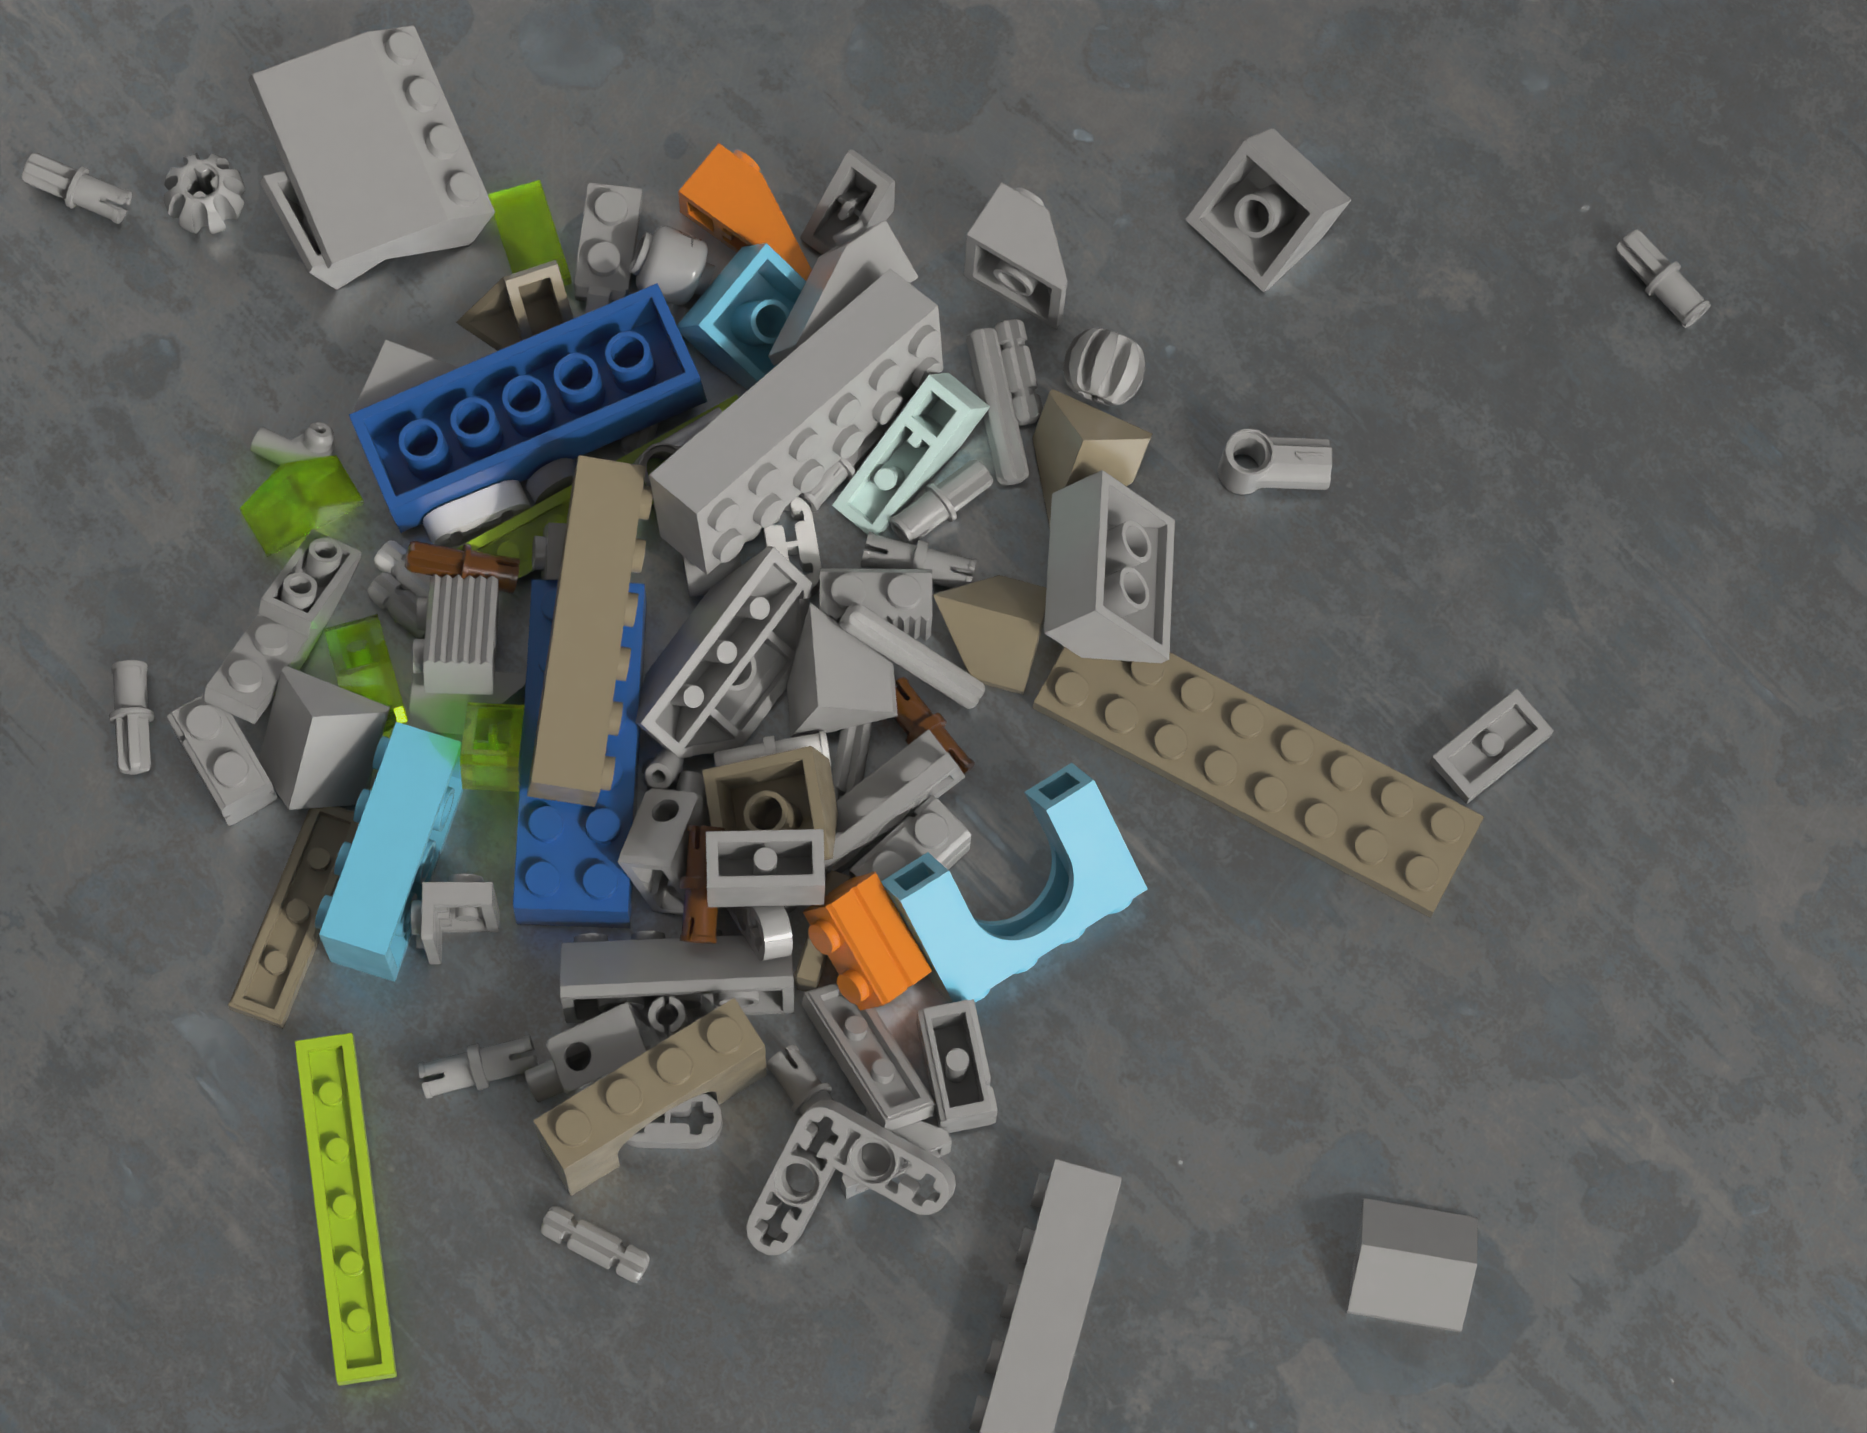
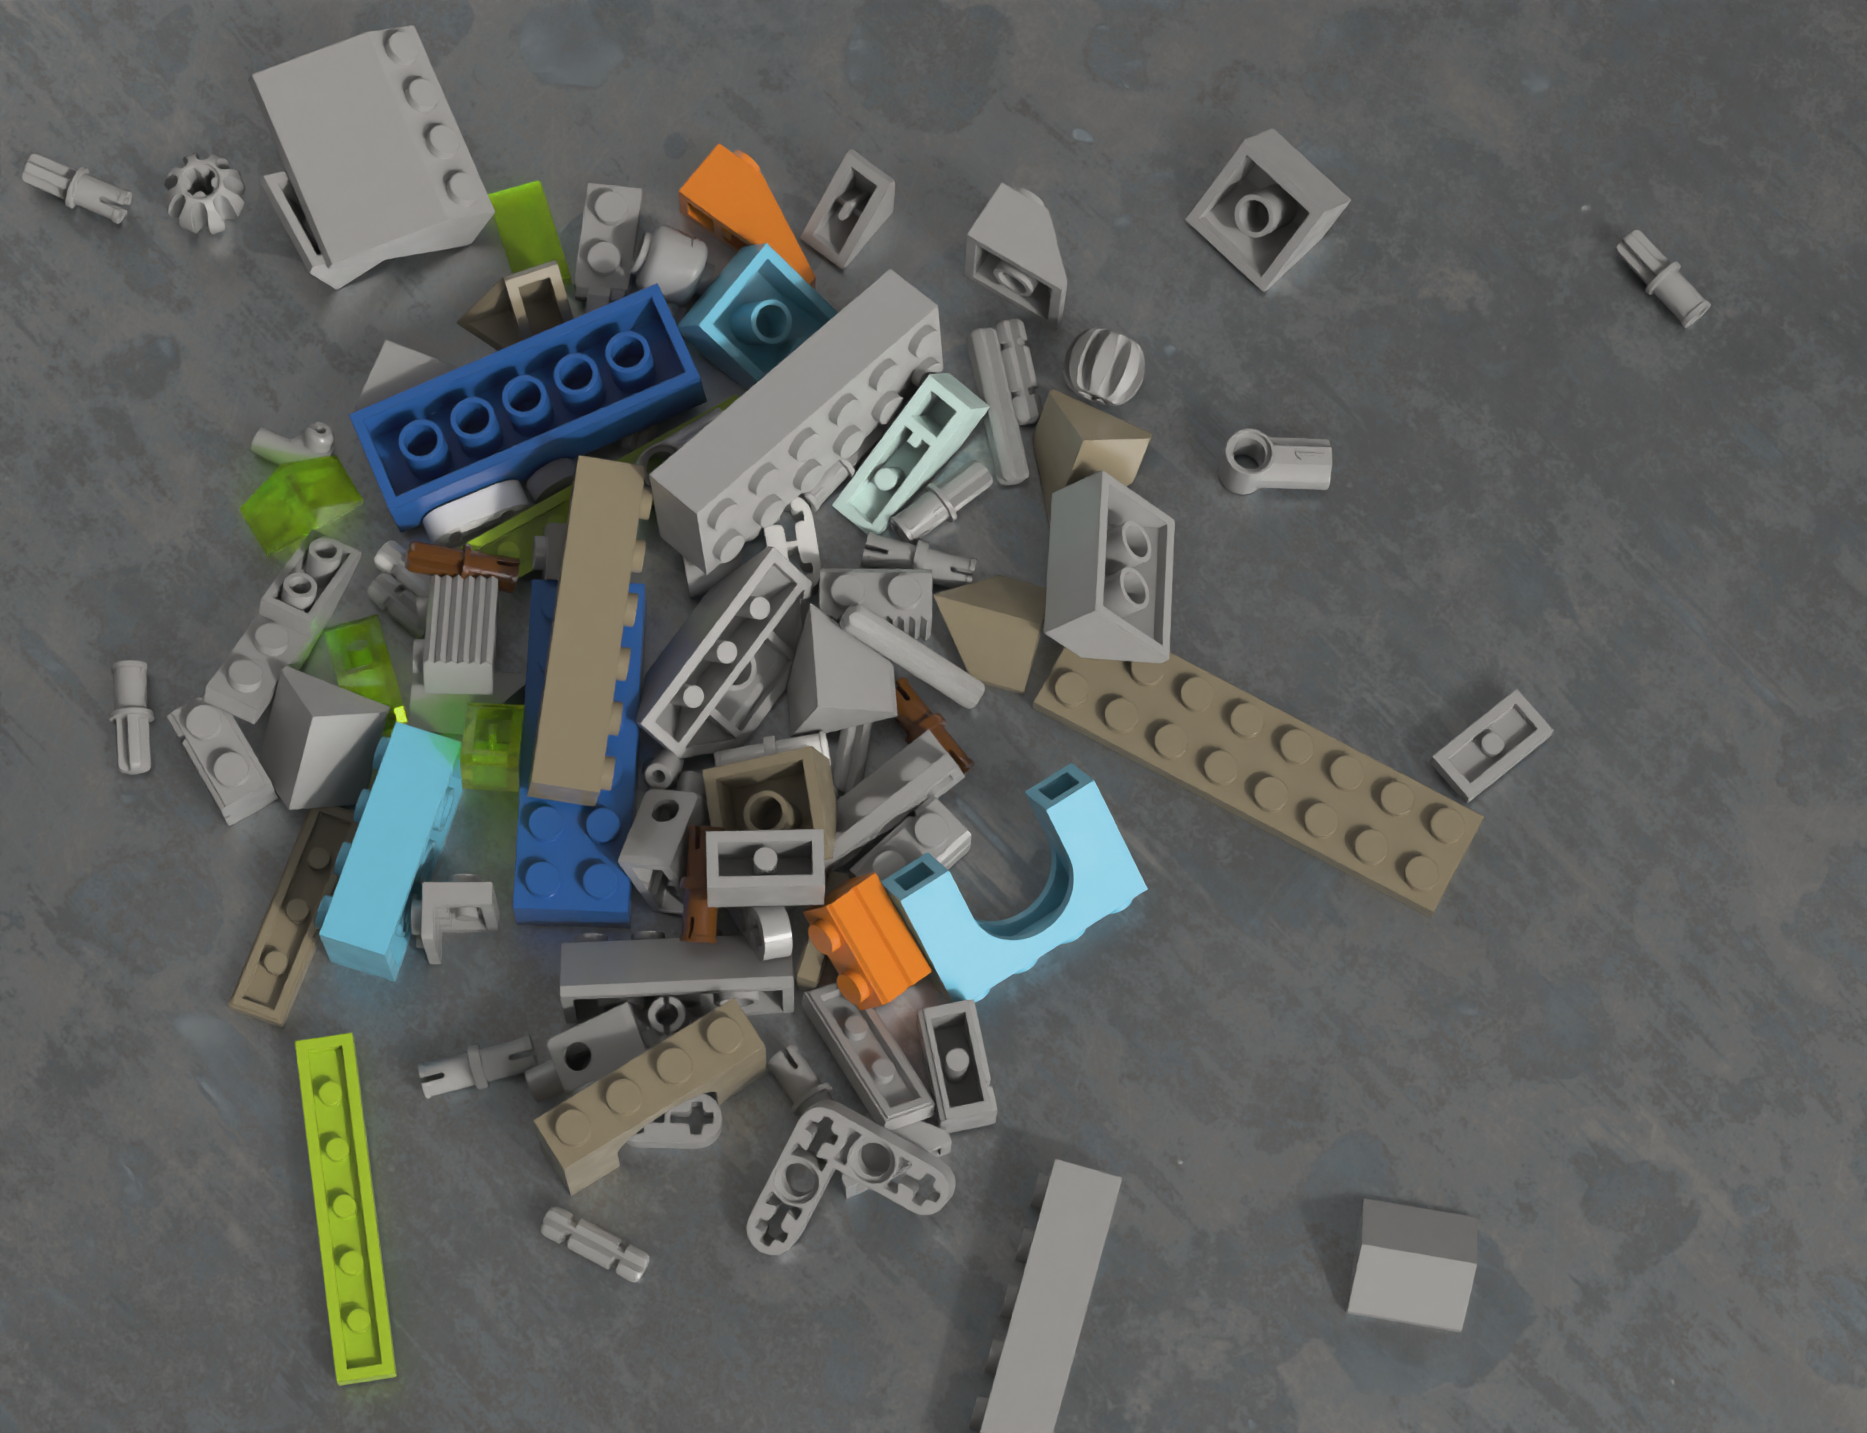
(839, 278): light grey slope -> none

